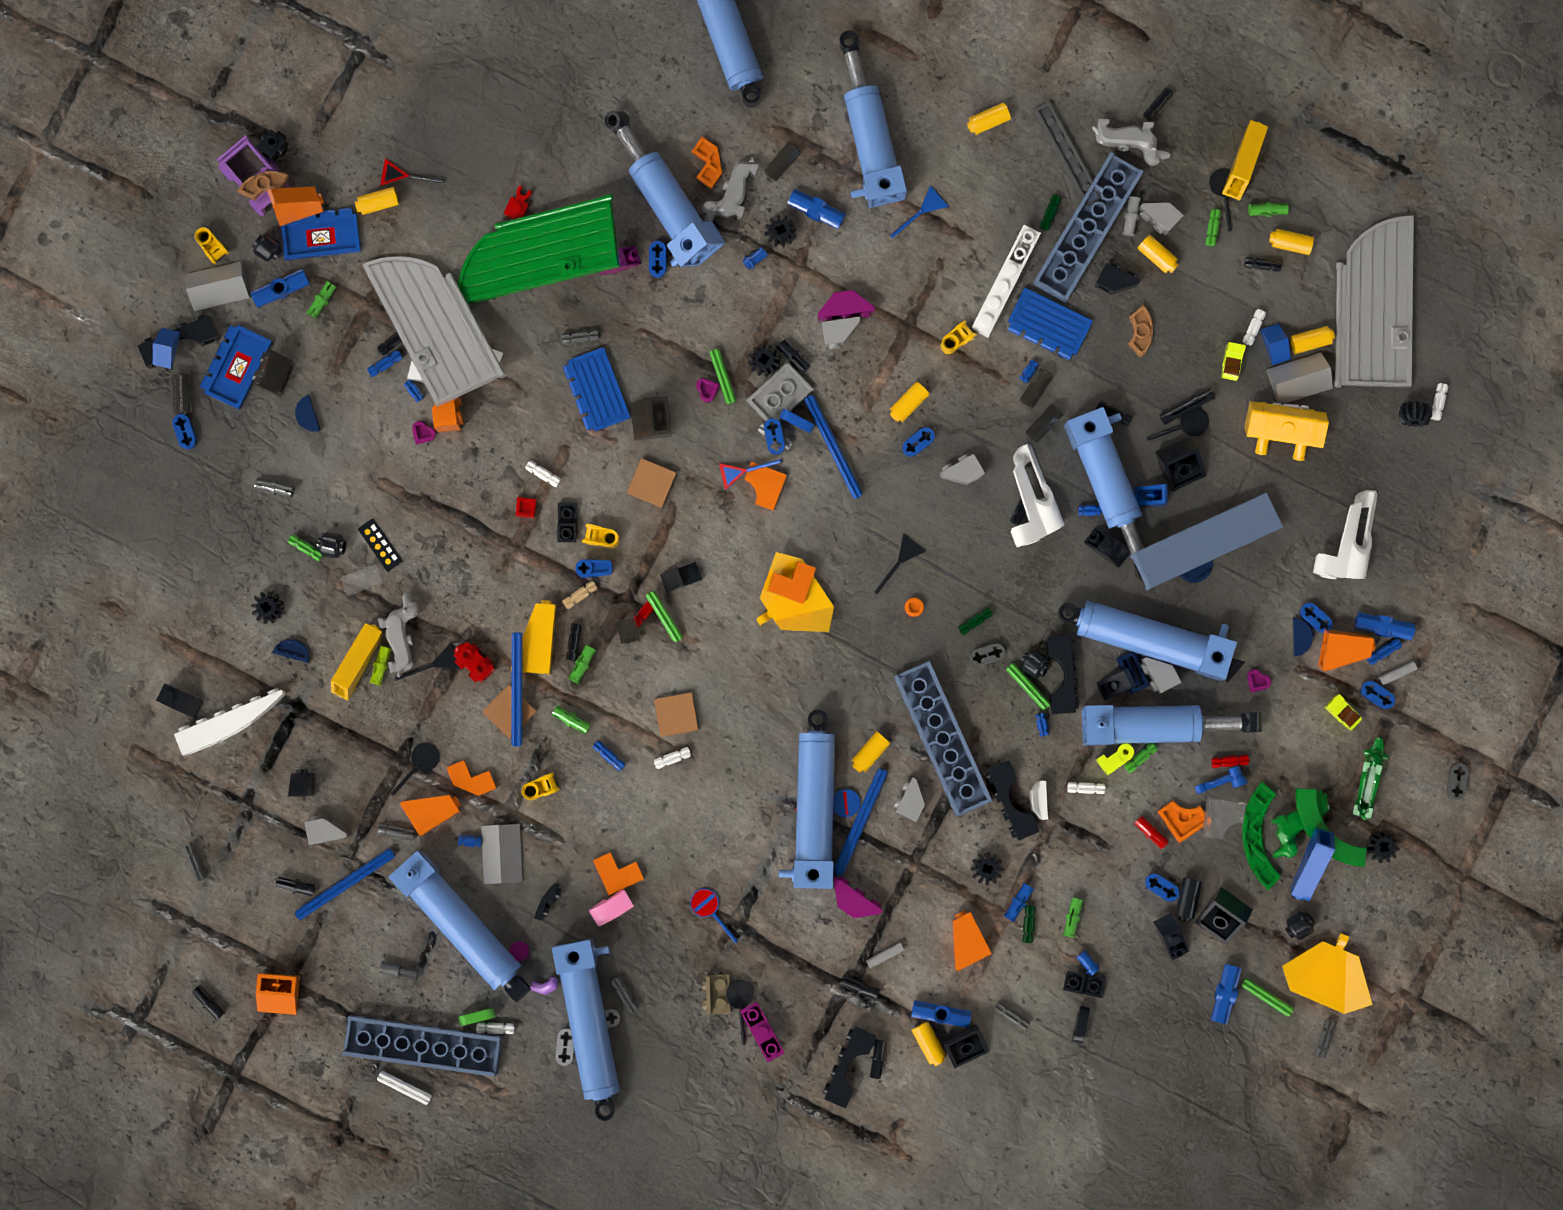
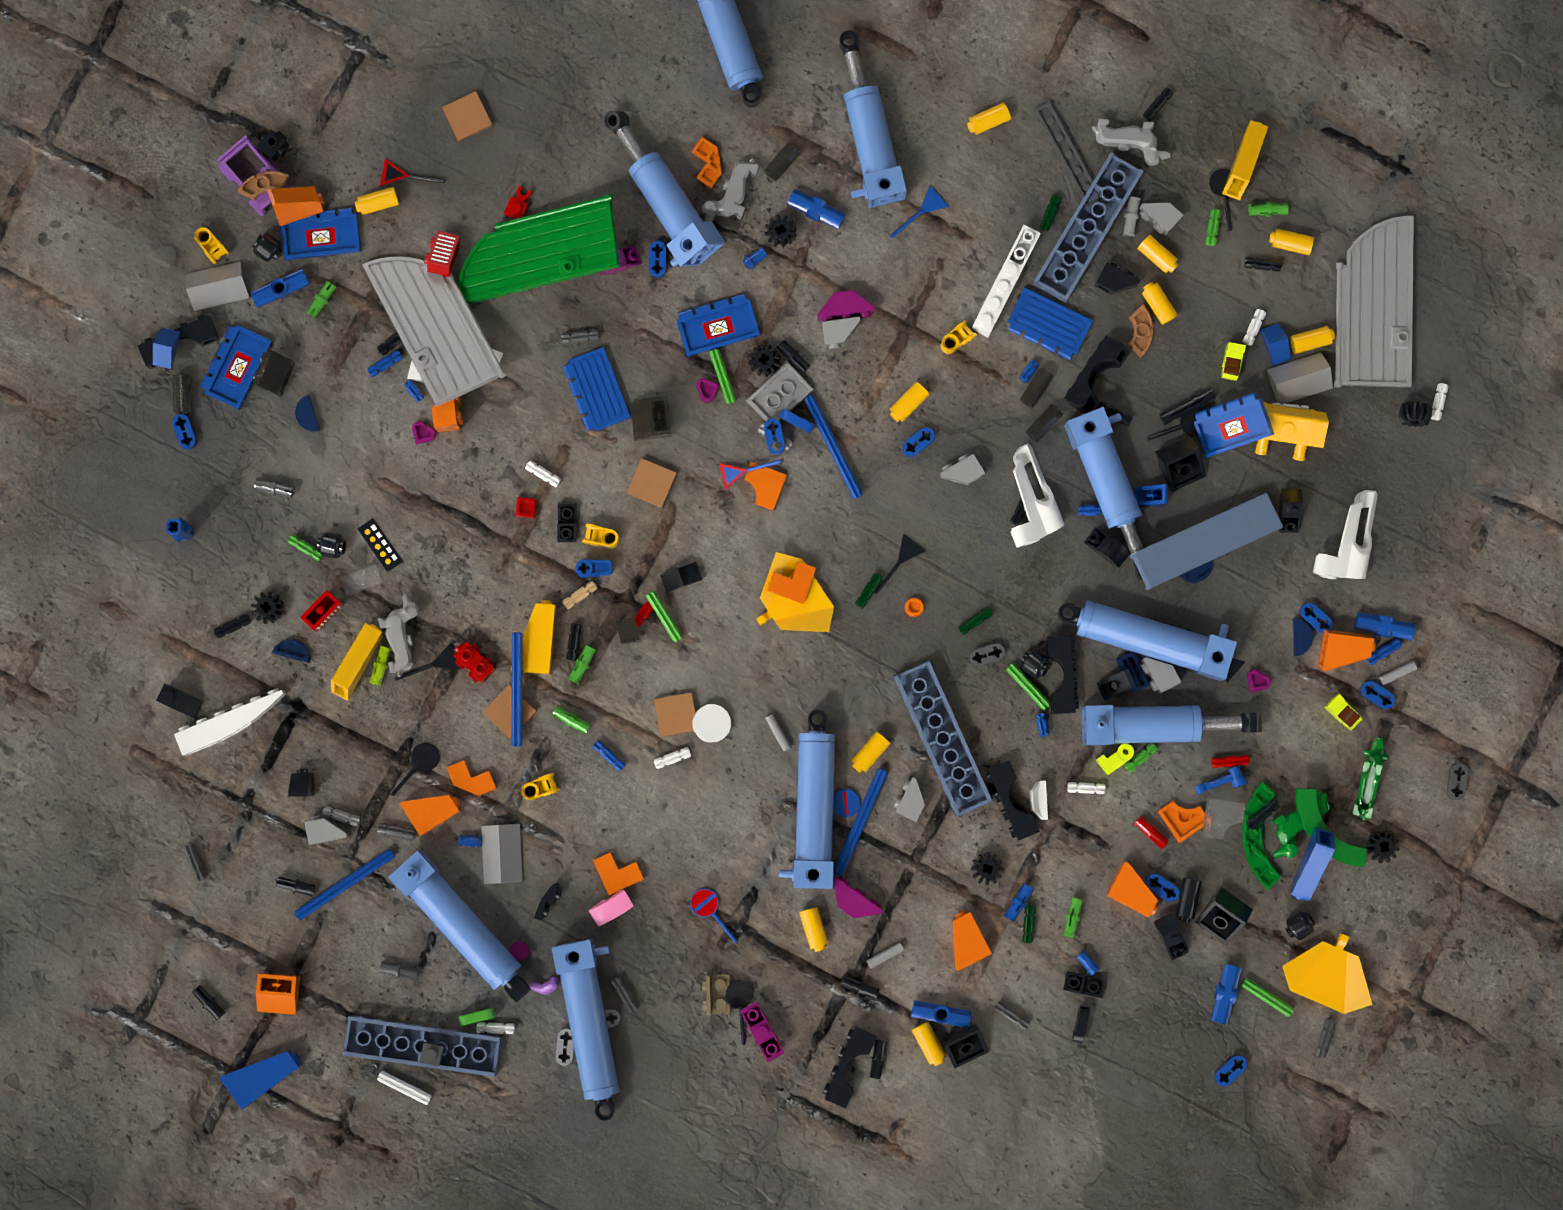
(179, 529): none -> blue piece
(232, 626): none -> black axle
(256, 1079): none -> blue slope
(321, 611): none -> red brick
(341, 816): none -> light grey axle
(432, 1053): none -> dark grey brick
(442, 254): none -> red brick
(467, 116): none -> medium nougat tile
(711, 723): none -> white tile
(717, 327): none -> blue hinge
(778, 732): none -> light grey piece
(814, 929): none -> yellow brick
(868, 590): none -> dark green axle
(1107, 355): none -> black arch
(1132, 891): none -> orange slope
(1159, 302): none -> yellow brick
(1233, 424): none -> blue hinge
(1233, 1073): none -> blue beam
(1262, 814): none -> black axle
(1290, 510): none -> black slope

